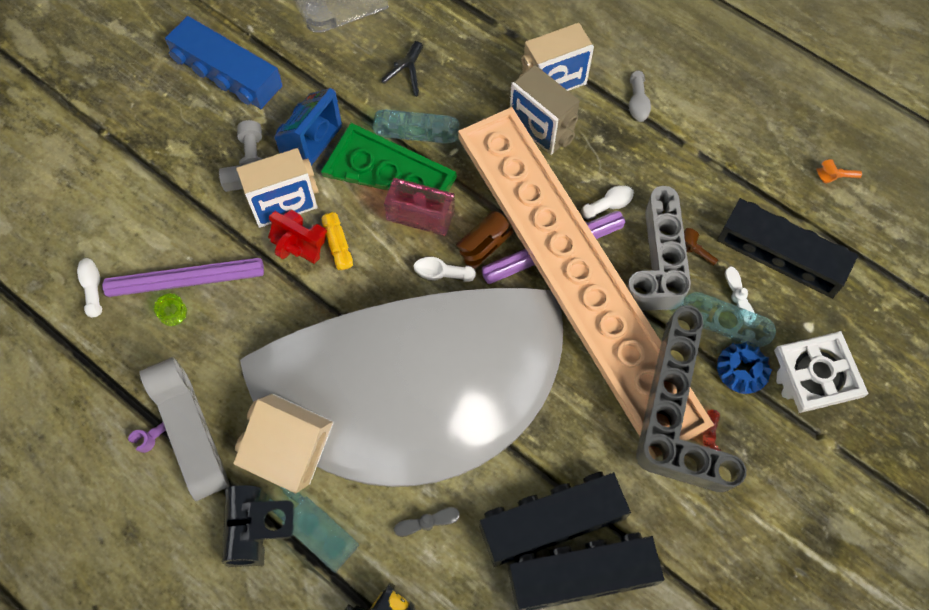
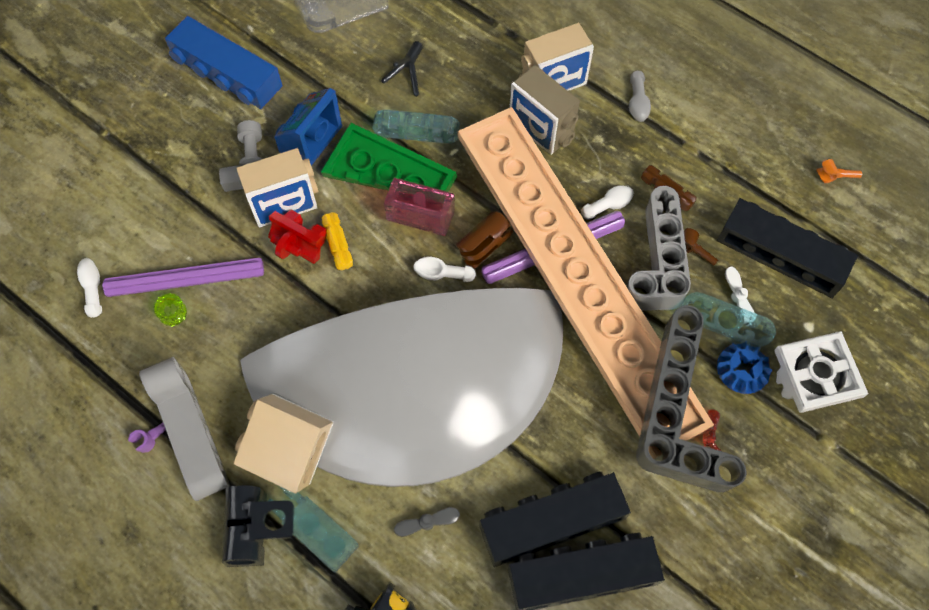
(652, 176): none -> reddish brown axle

